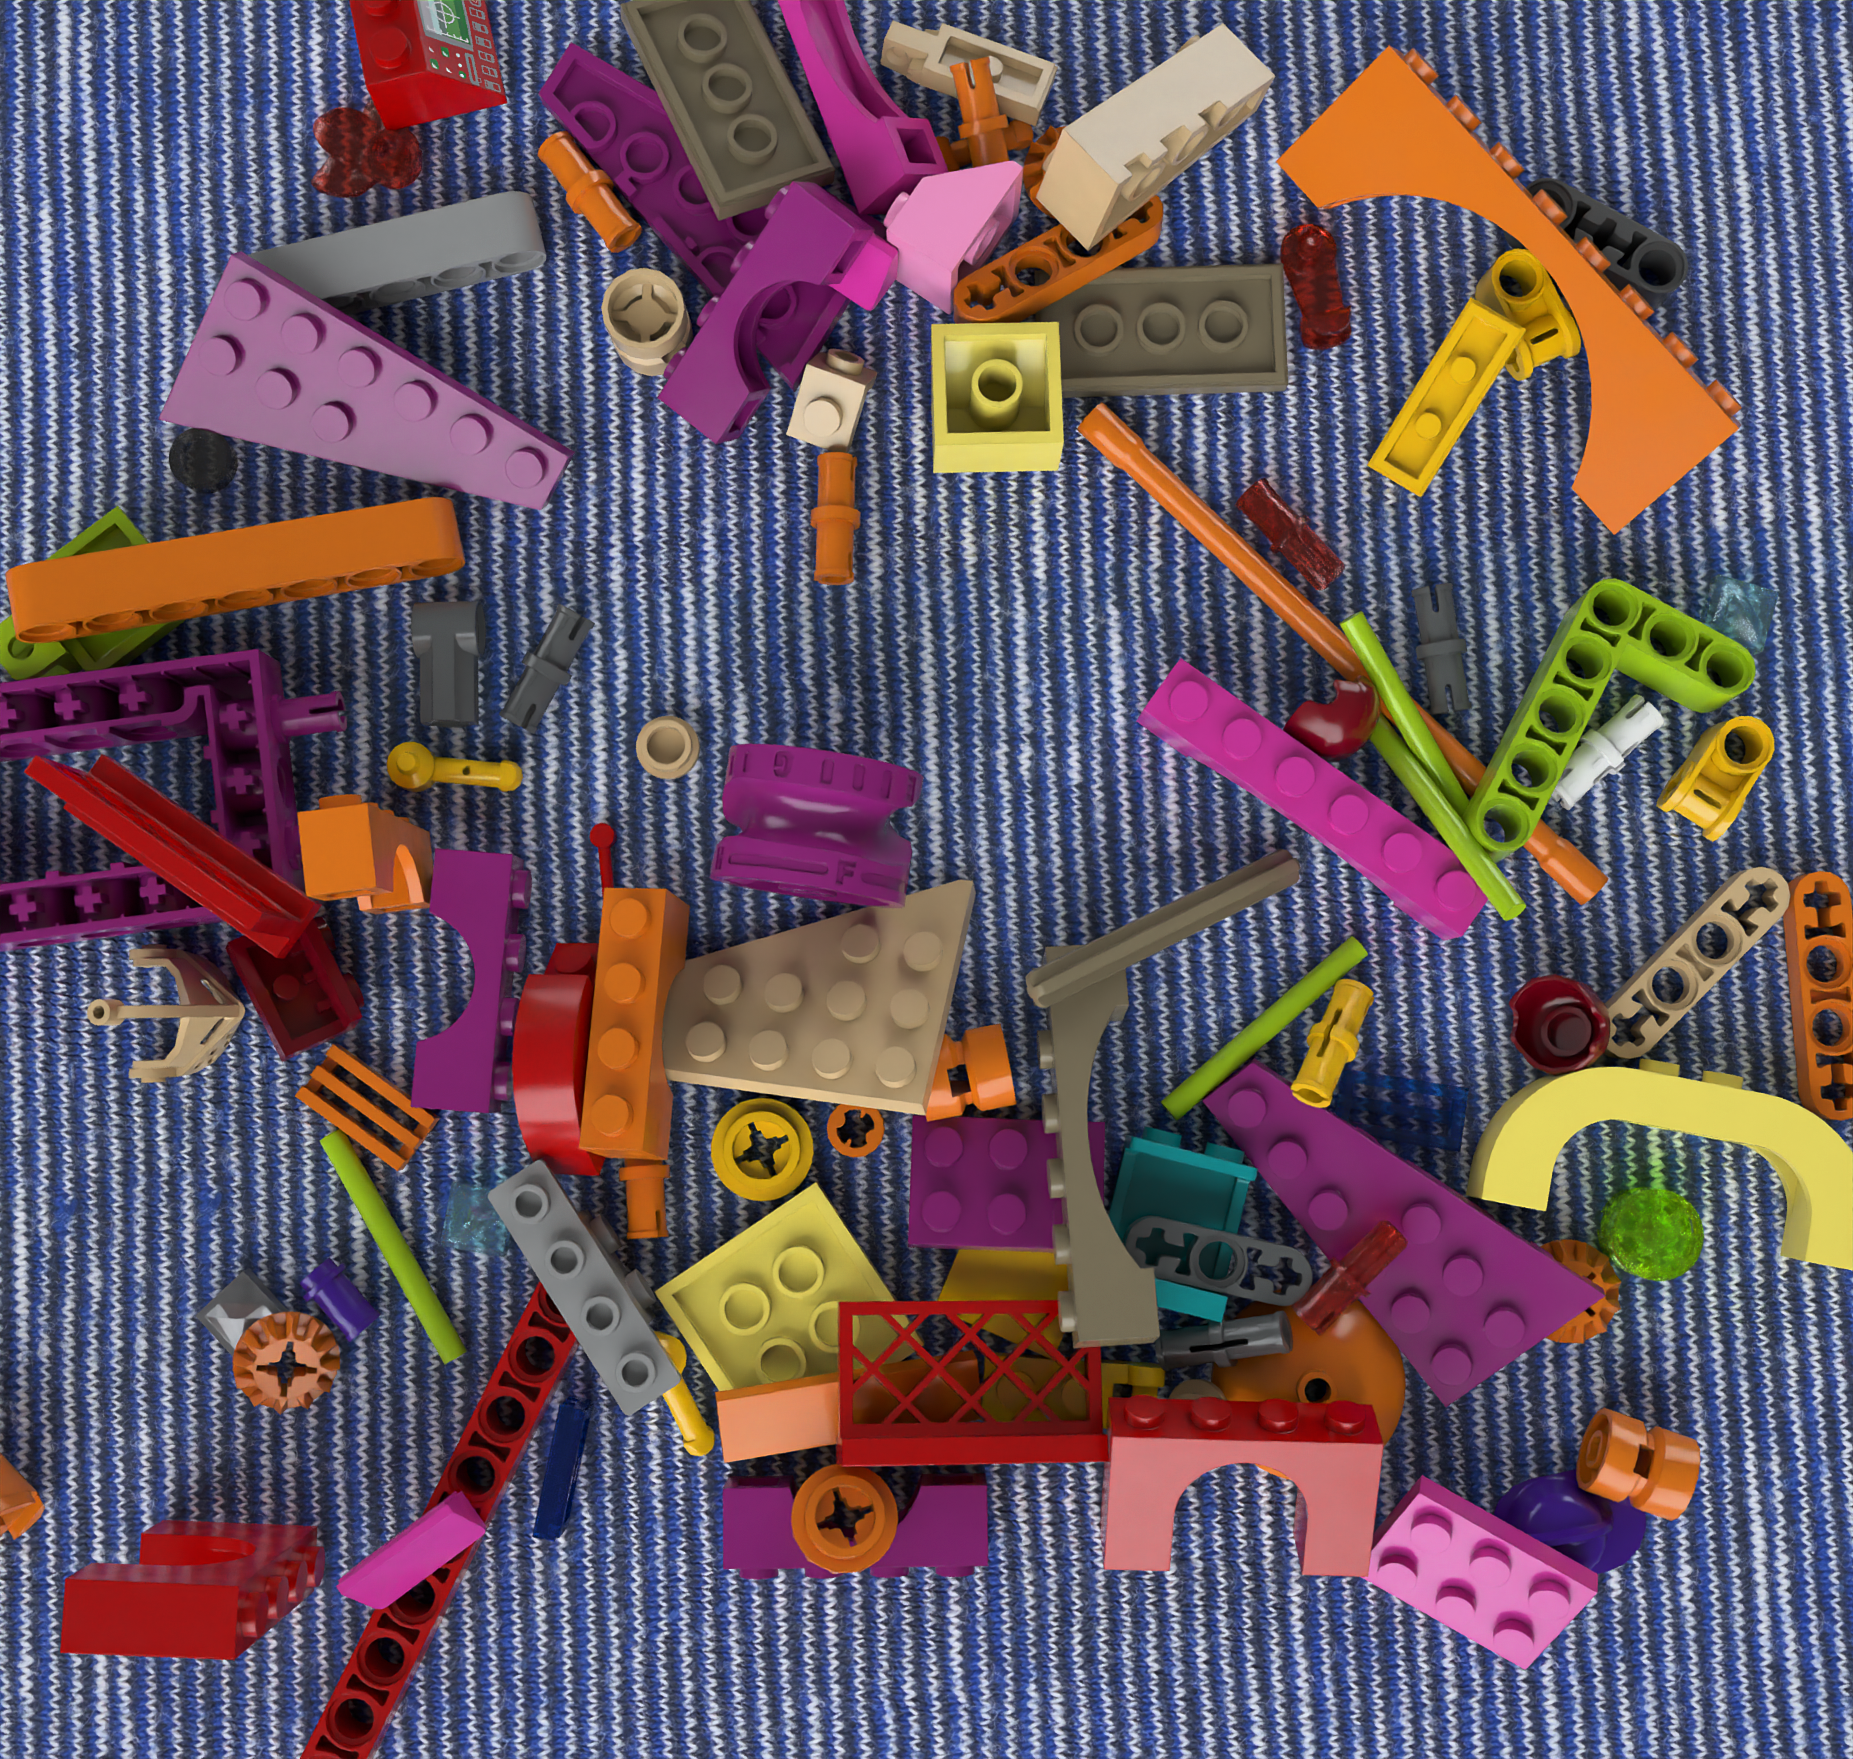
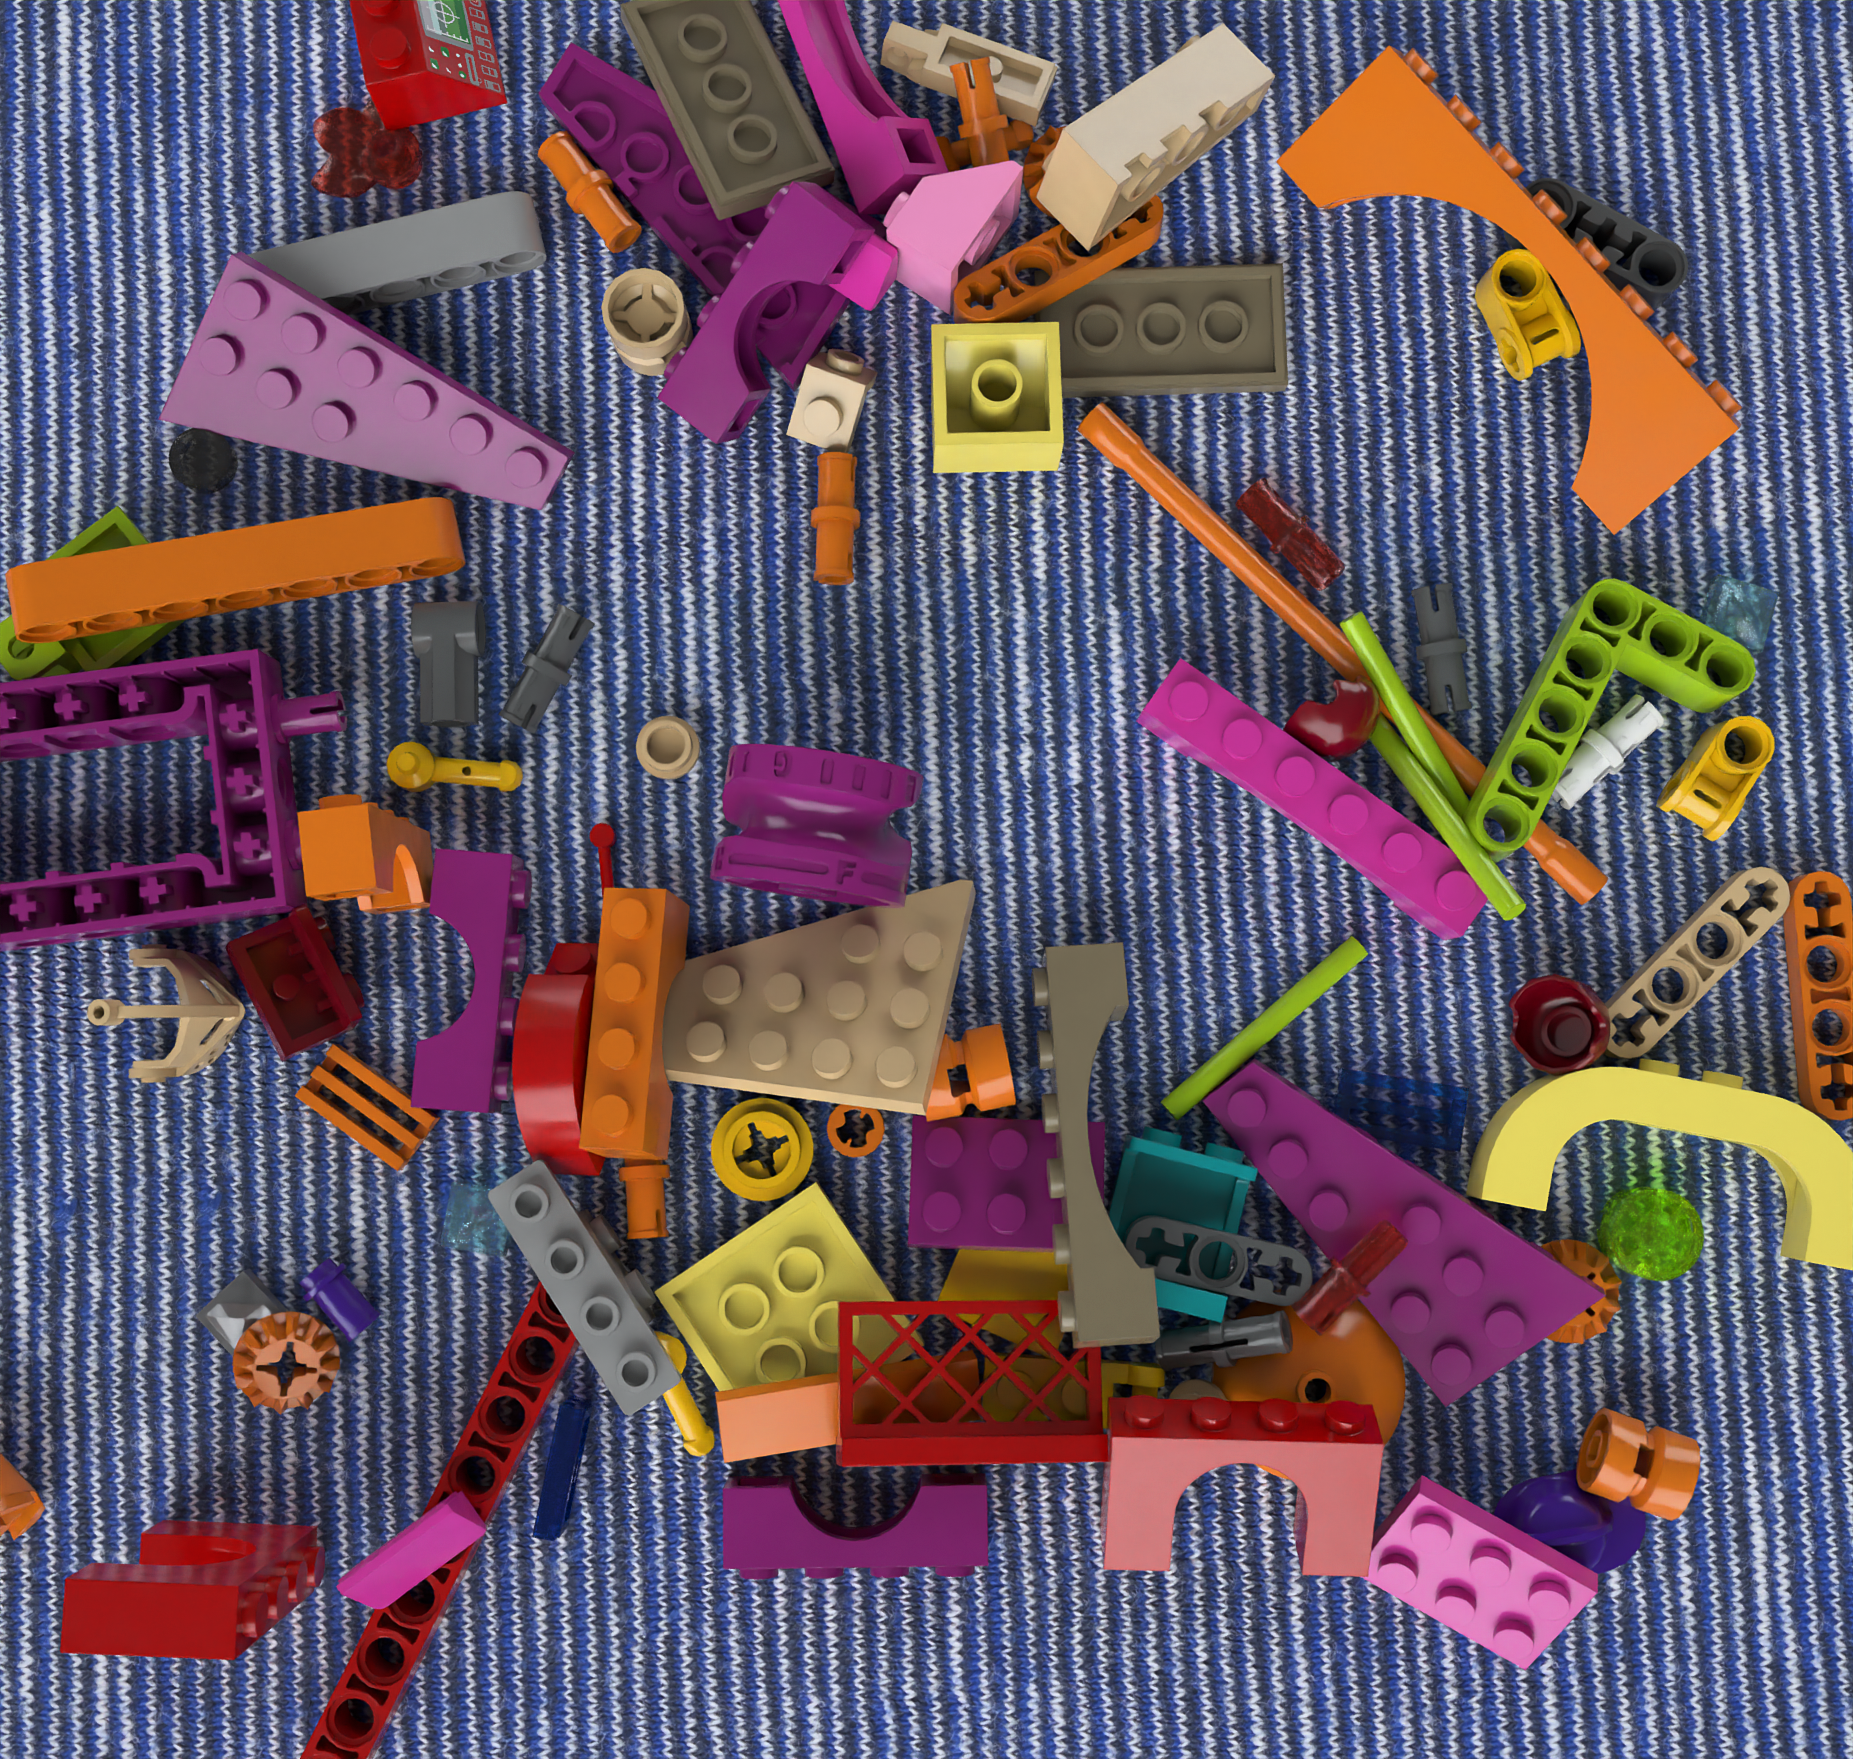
(182, 850): red fence -> none
(393, 1246): lime bar -> none
(859, 1490): orange gear -> none
(1161, 928): dark tan axle -> none
(1313, 275): clear red piece -> none
(1332, 1043): yellow pin -> none
(1446, 397): yellow tile -> none

